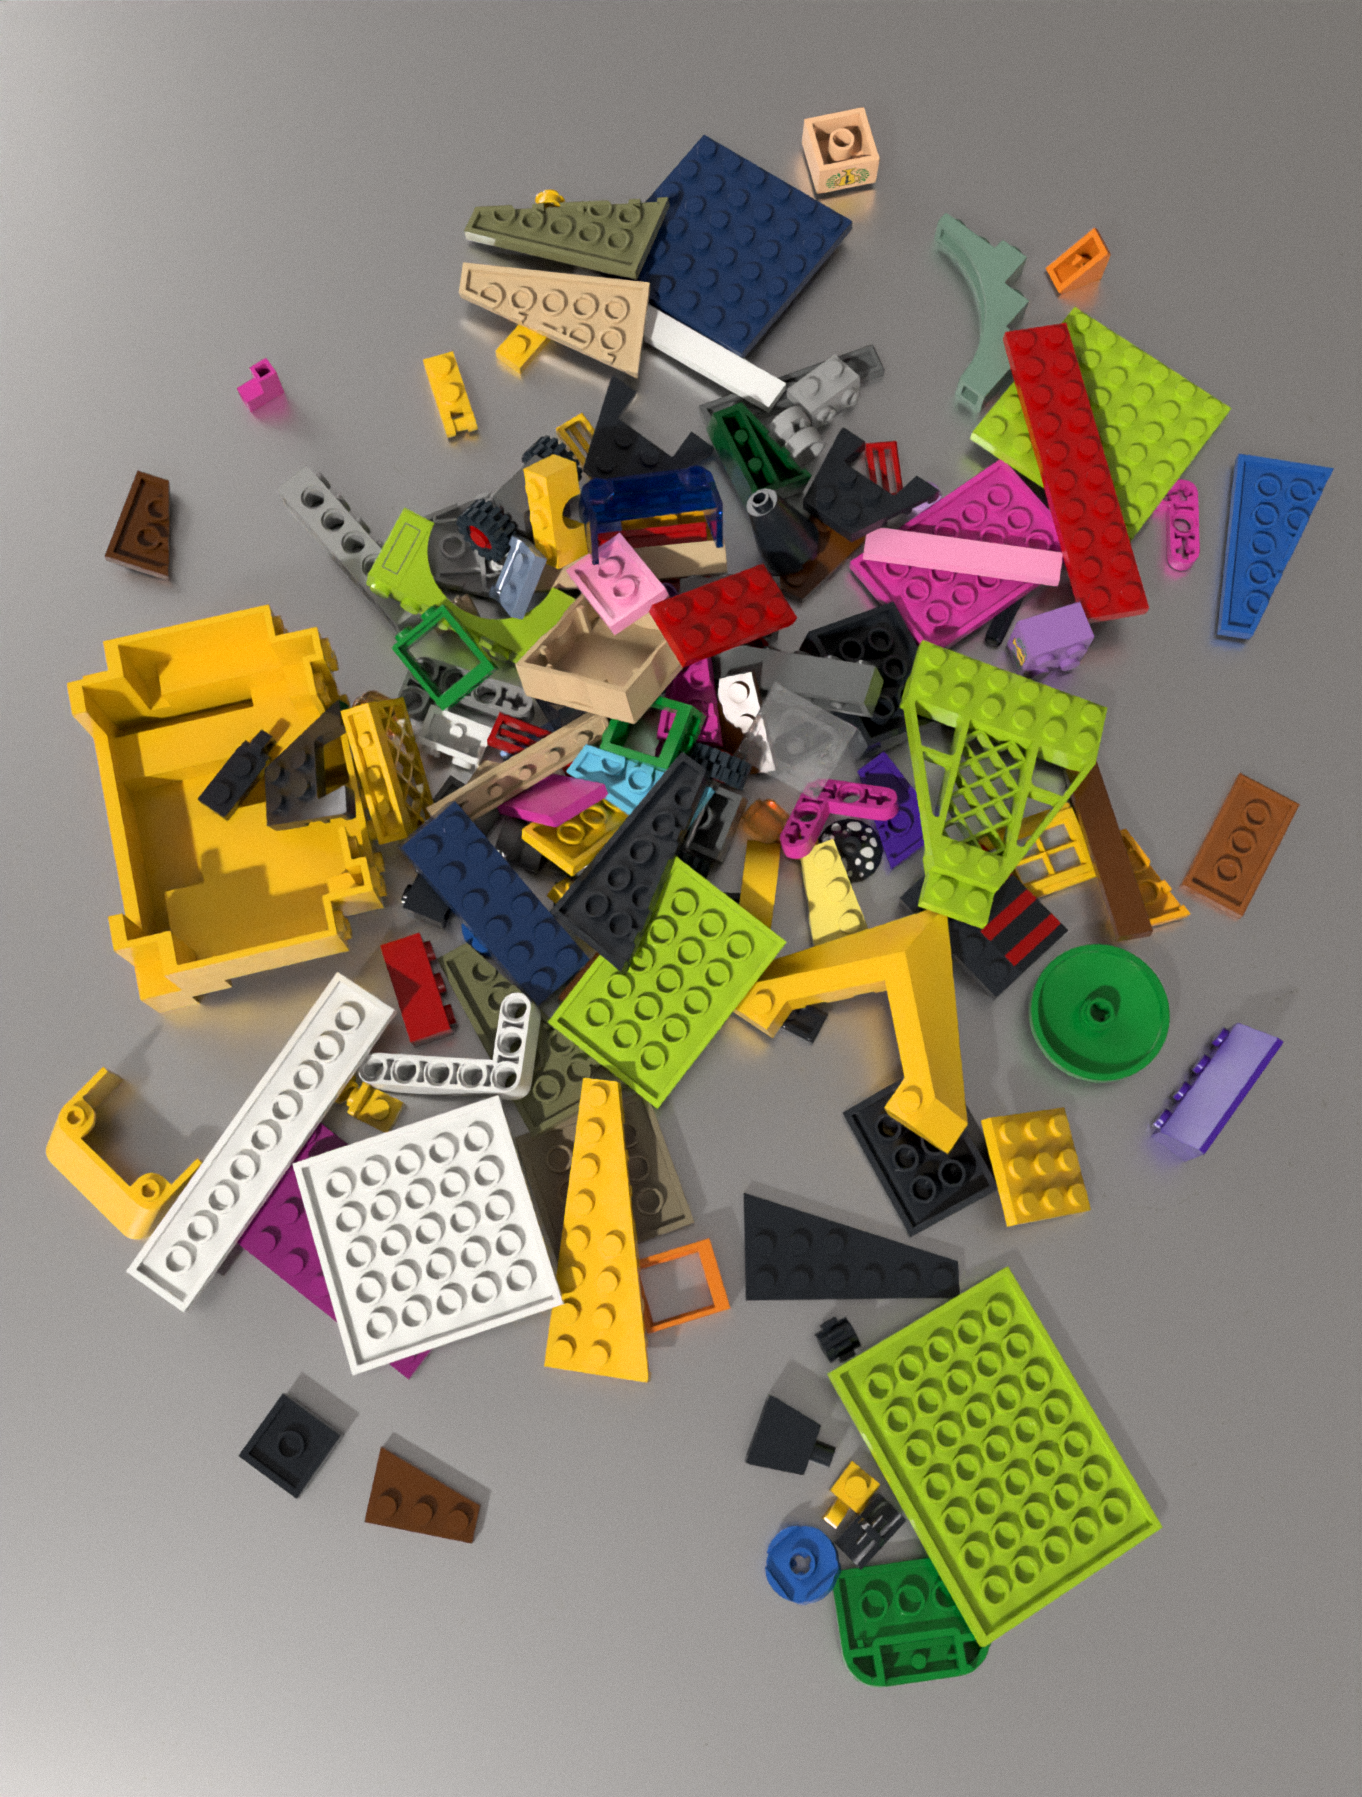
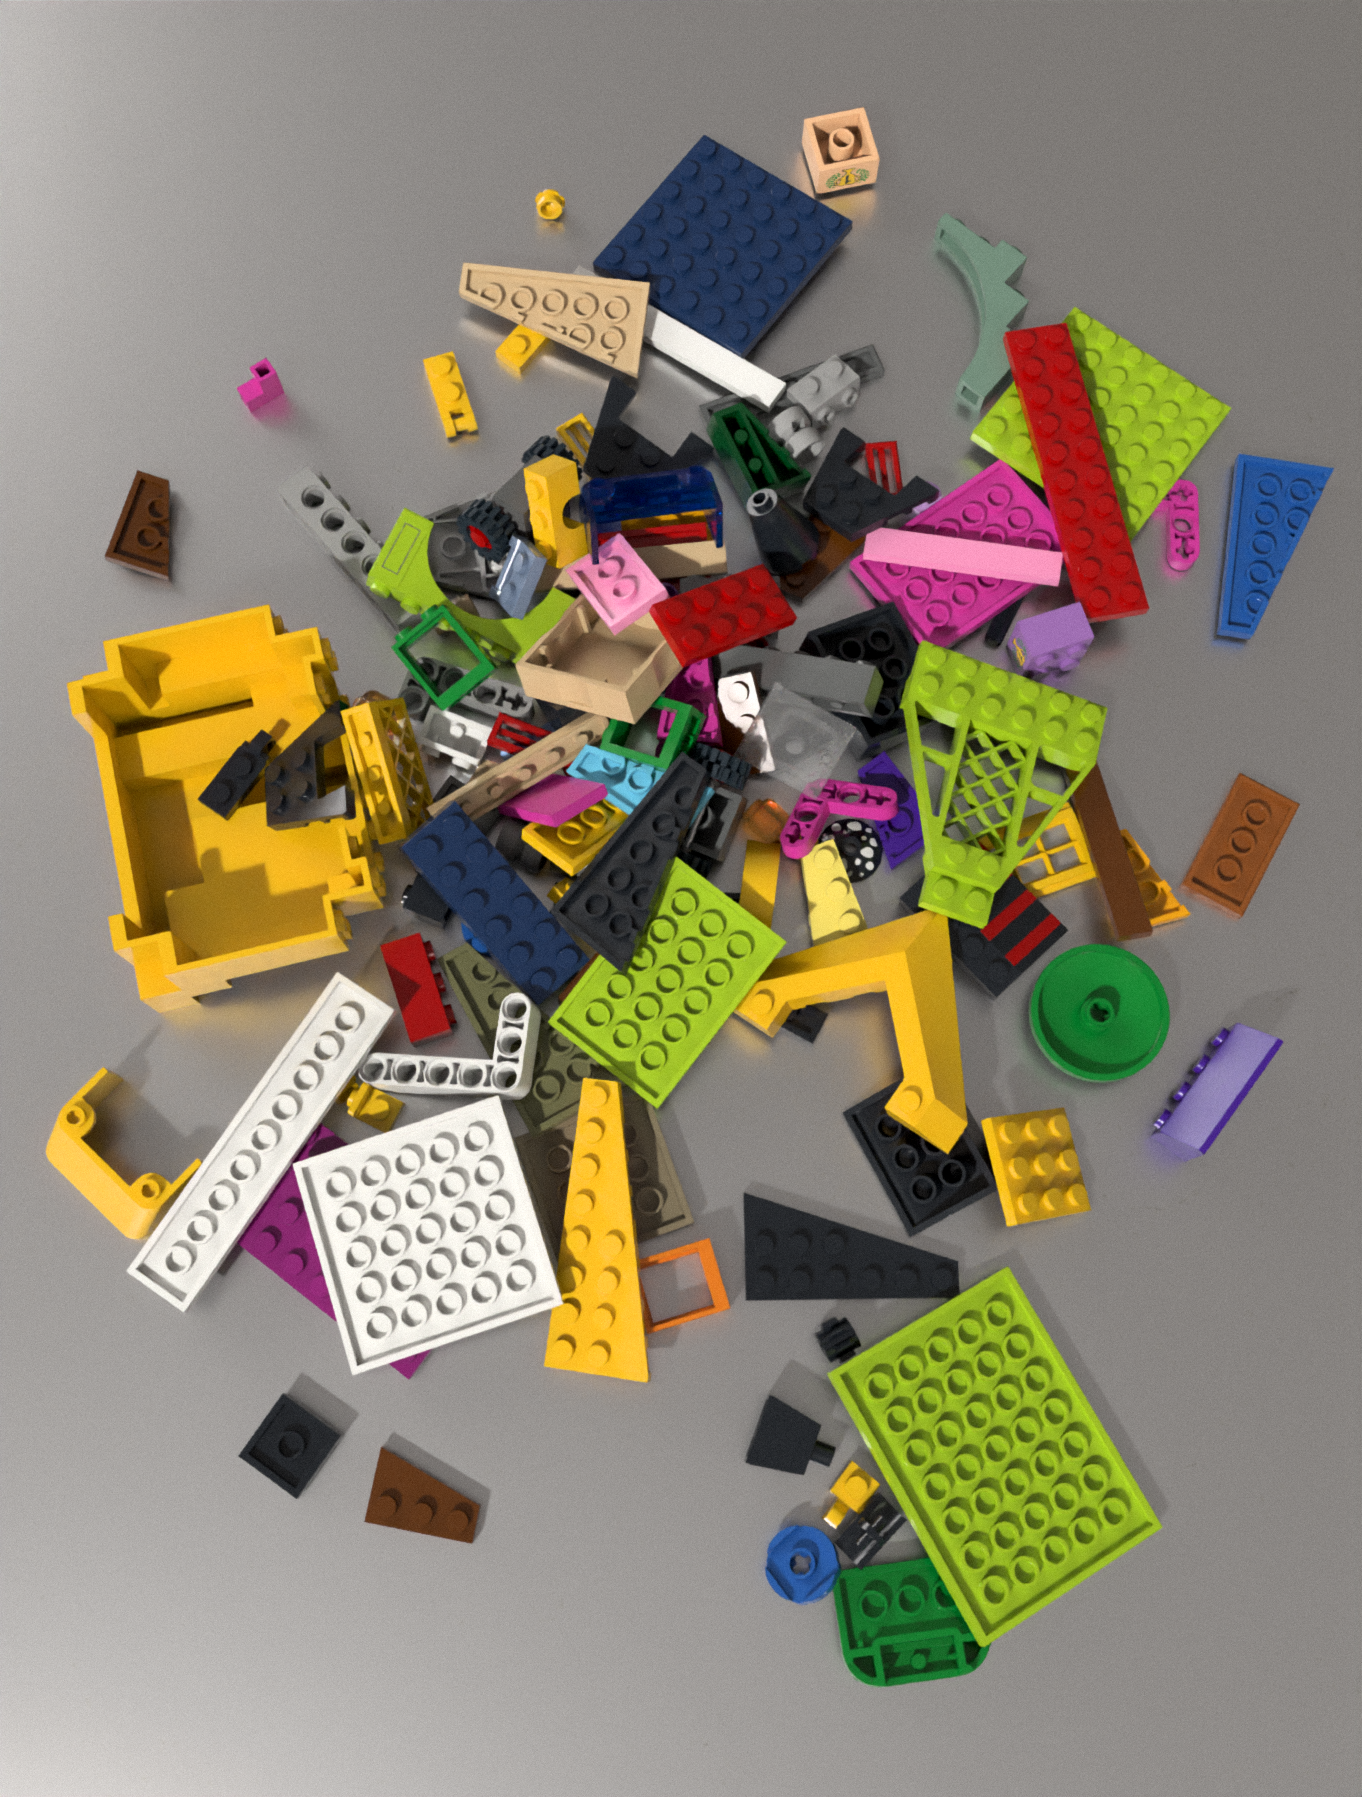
(576, 233): olive wing -> none
(1080, 263): orange slope -> none

